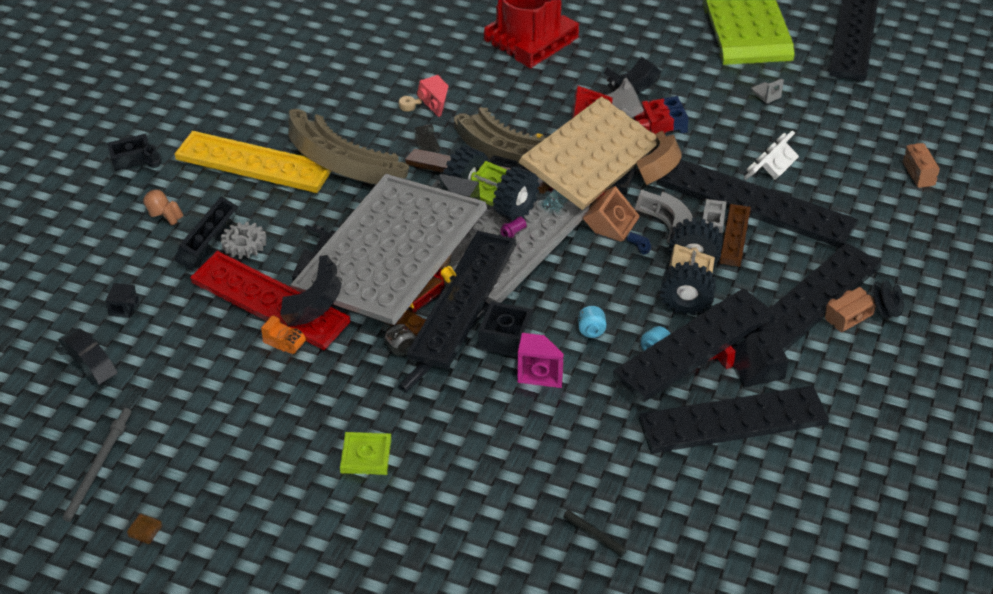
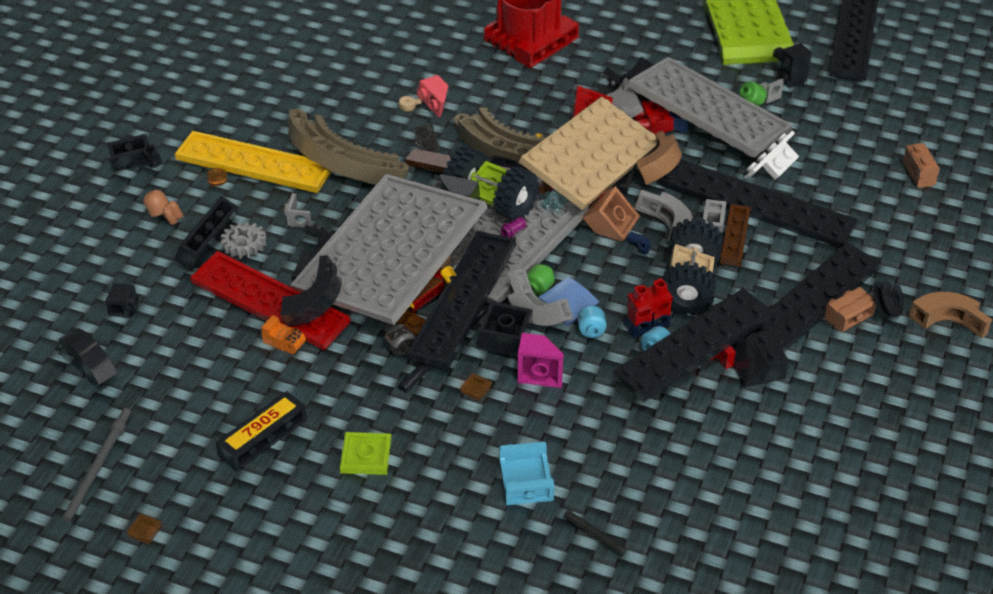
(217, 177): none -> clear orange tile
(261, 431): none -> black brick
(291, 210): none -> light grey bracket
(476, 386): none -> clear orange tile
(526, 473): none -> medium azure panel
(540, 278): none -> bright green head
(543, 313): none -> light grey arch
(576, 294): none -> medium blue slope
(648, 306): none -> red hips
(710, 106): none -> light grey plate
(732, 419): black plate -> none
(753, 92): none -> bright green head
(794, 64): none -> black brick
(952, 307): none -> medium nougat arch

